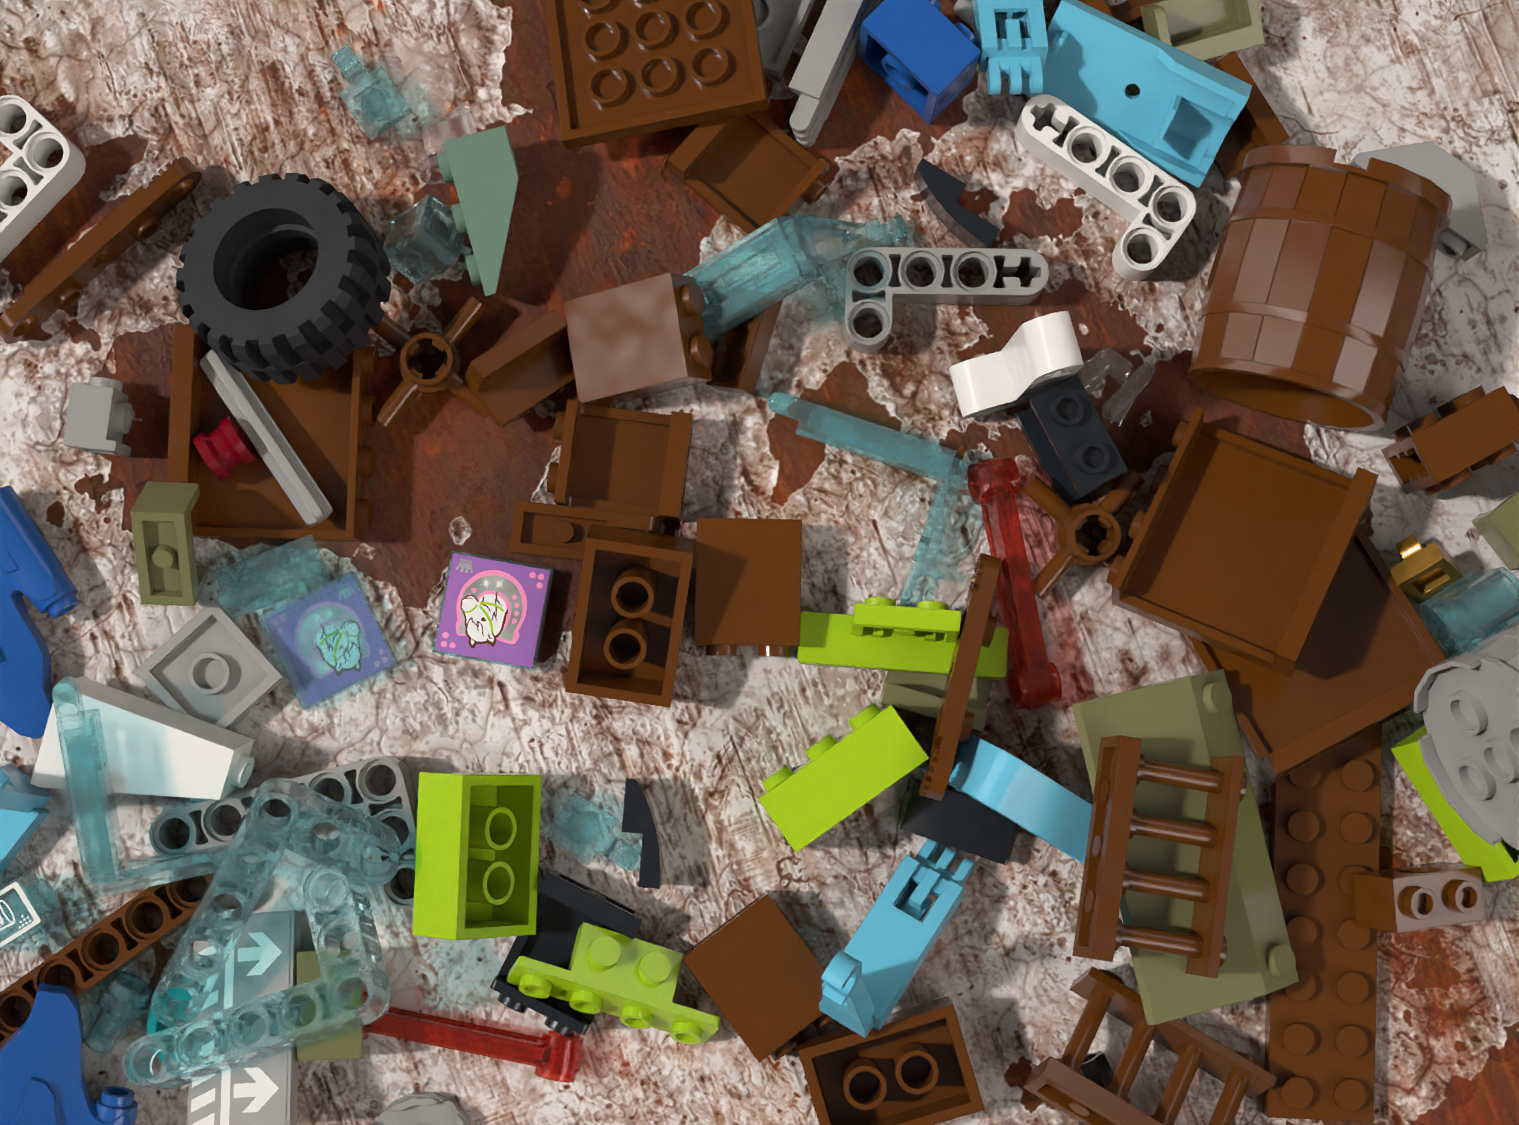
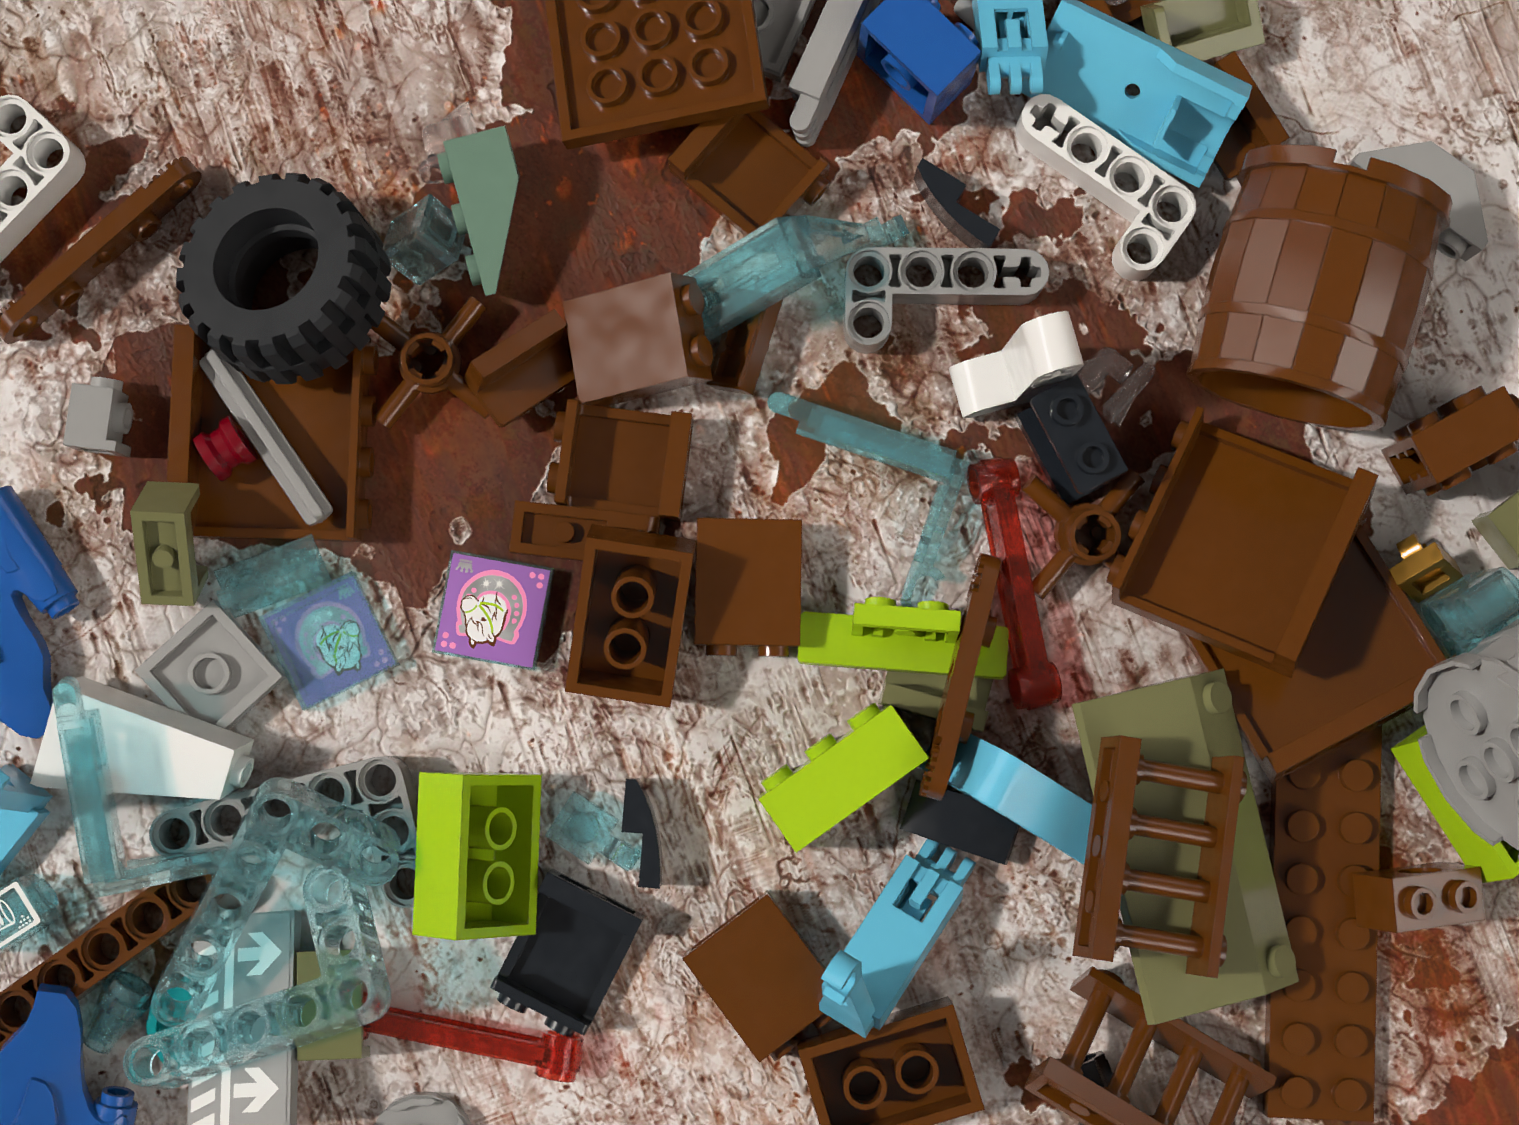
(371, 96): clear light blue plate -> none
(619, 979): lime bracket -> none

